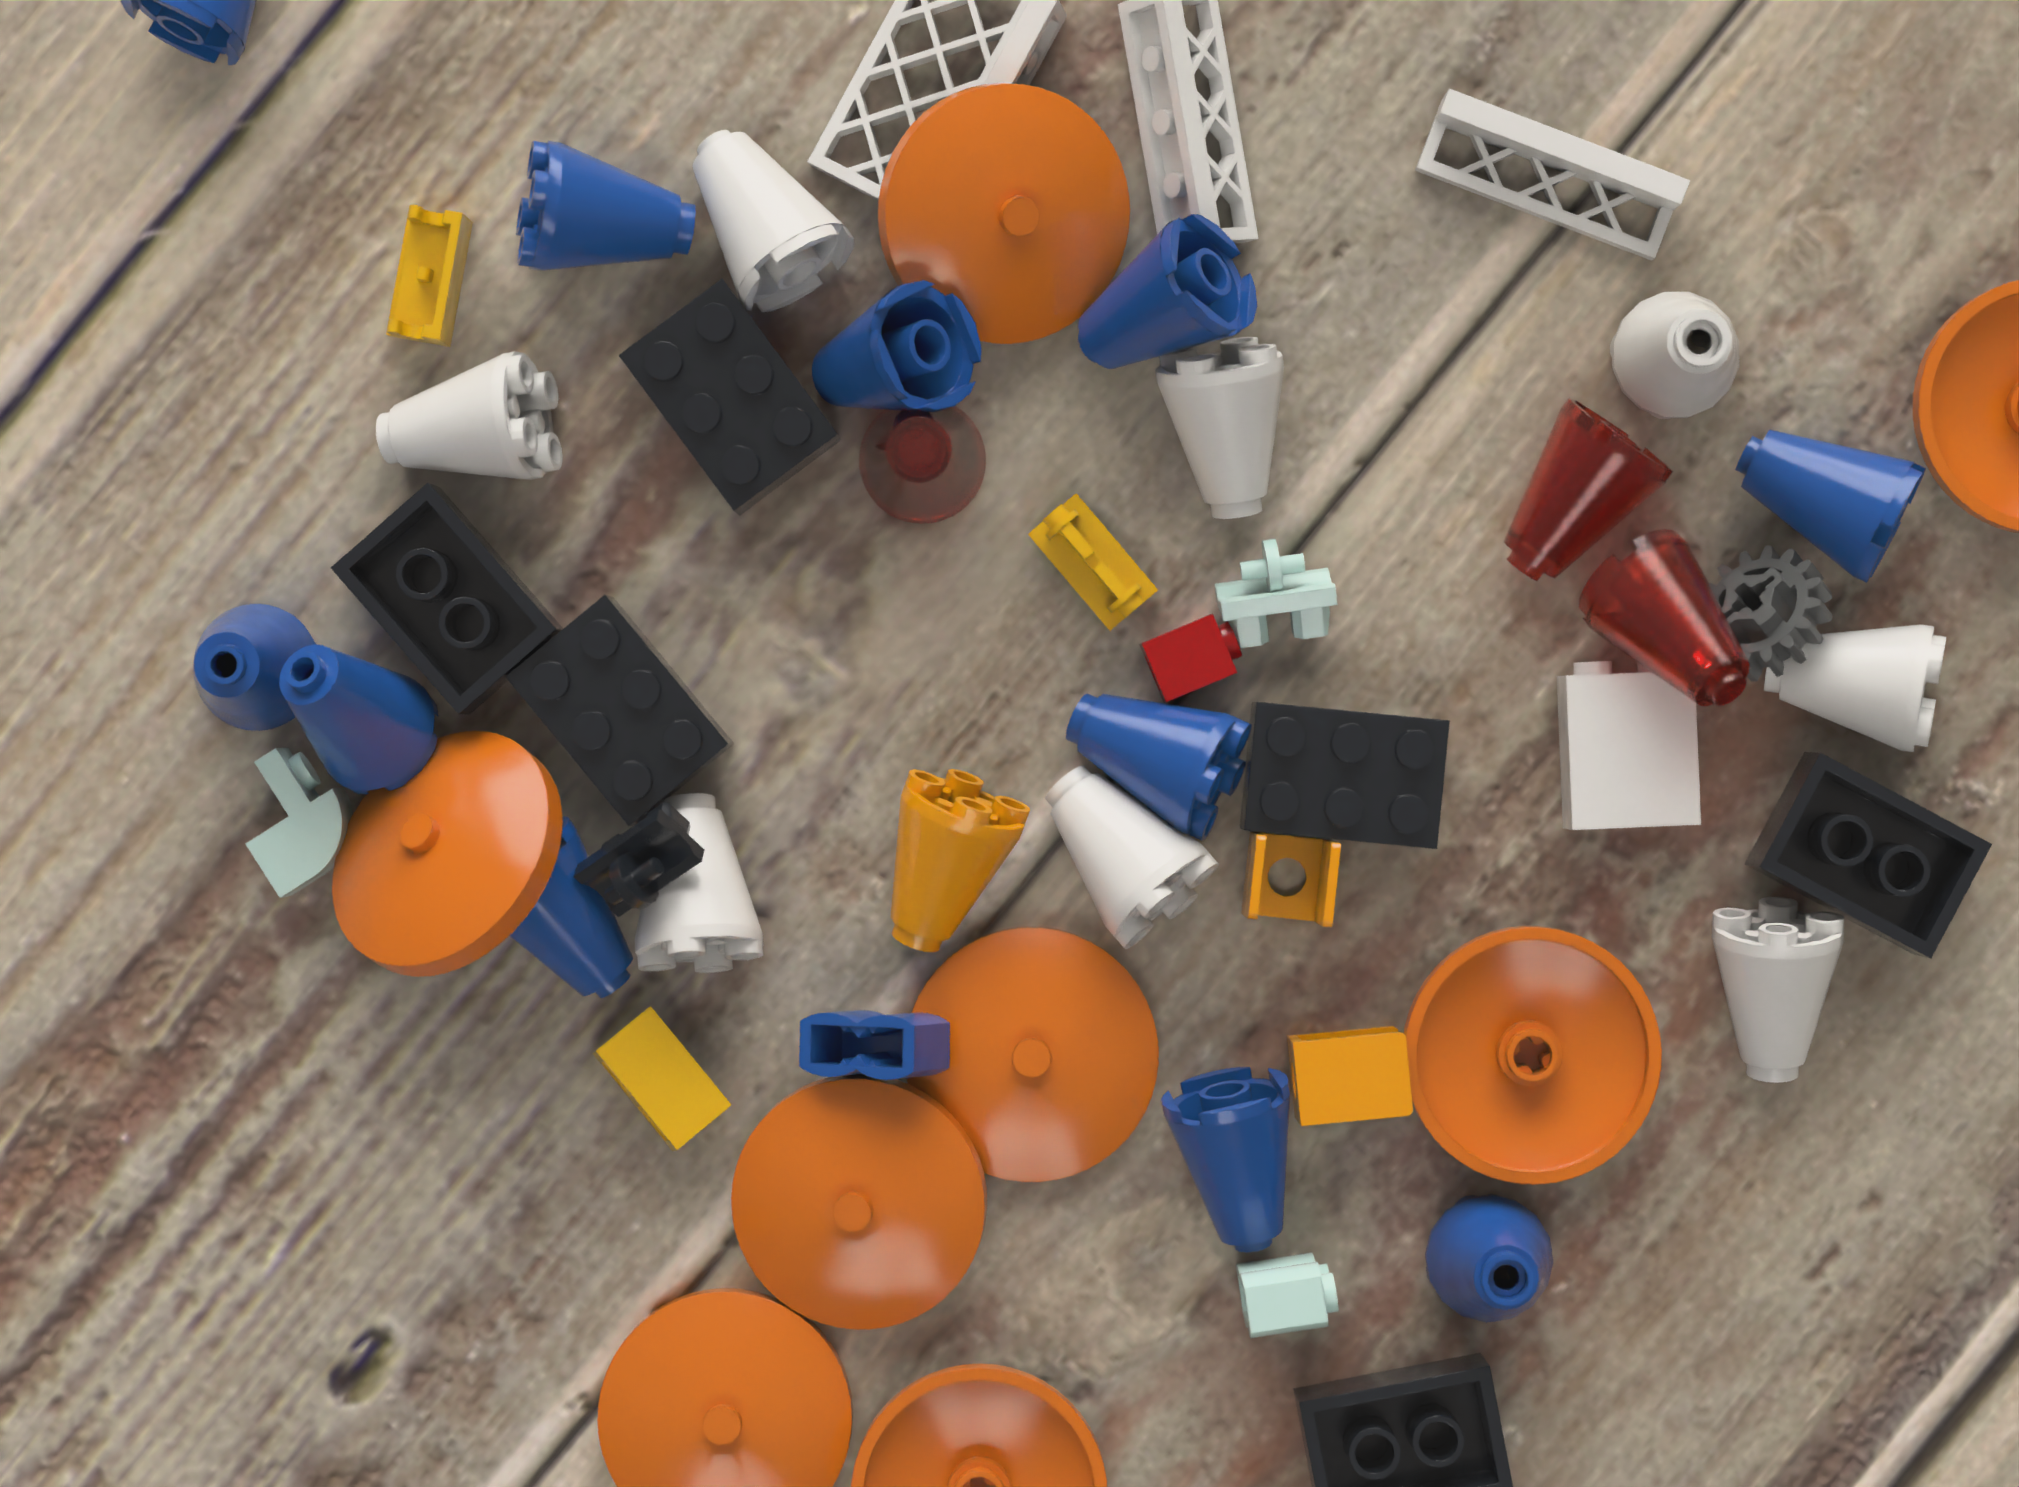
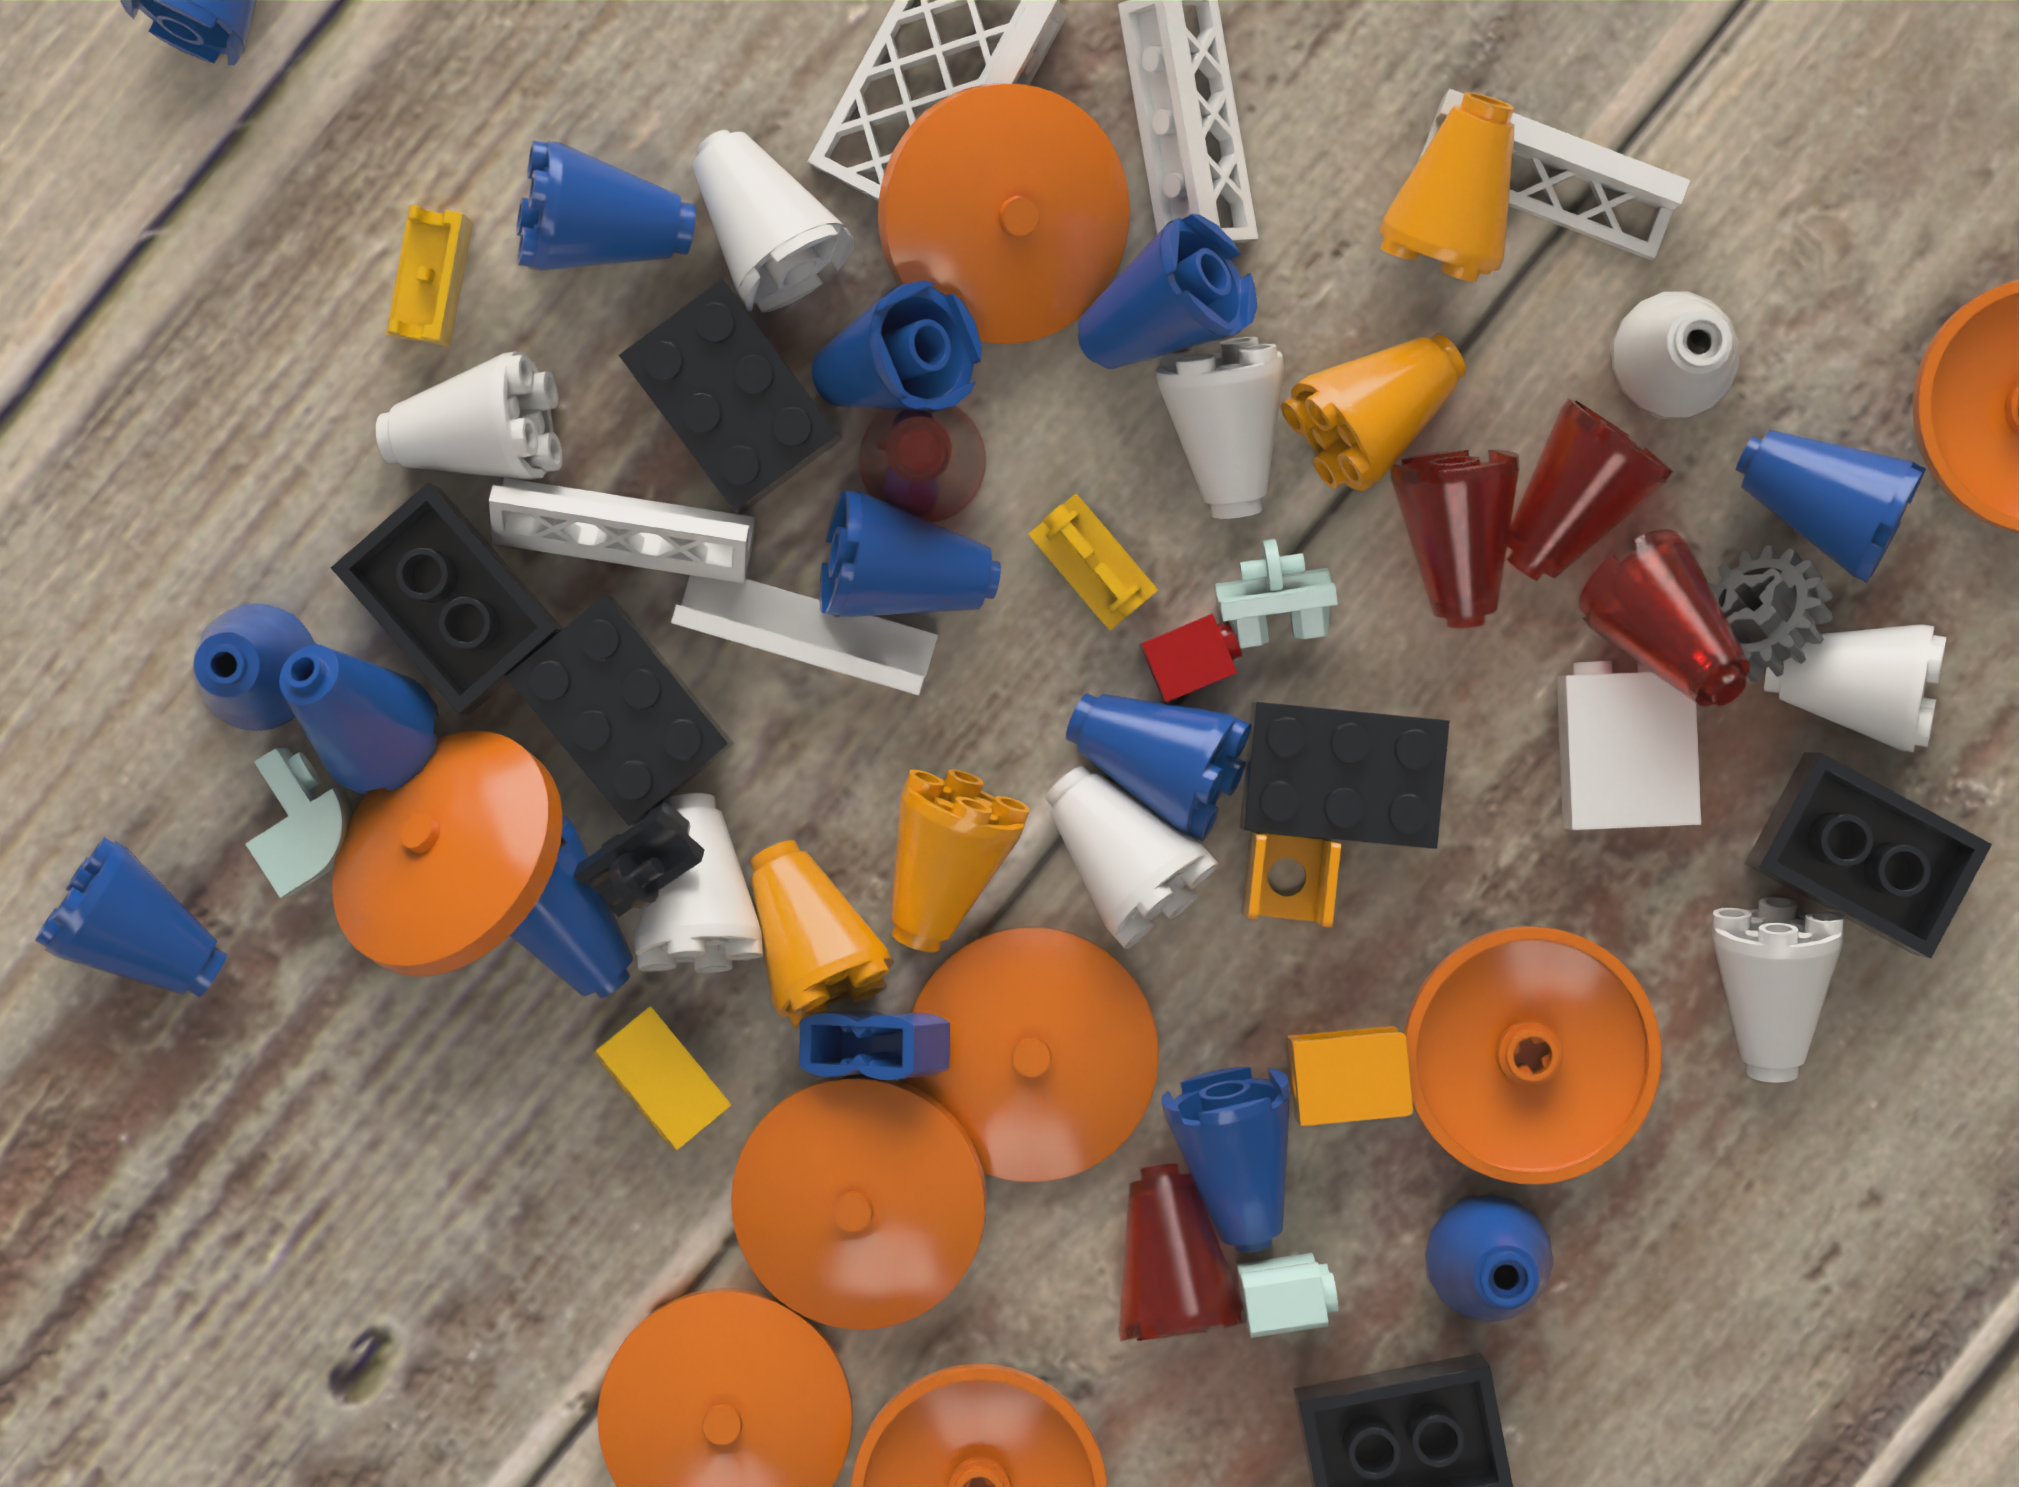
(130, 925): none -> blue cone
(621, 530): none -> white fence
(798, 630): none -> white fence
(812, 936): none -> light orange cone
(900, 563): none -> blue cone
(1173, 1262): none -> clear red cone
(1372, 408): none -> light orange cone
(1458, 193): none -> light orange cone
(1459, 527): none -> clear red cone

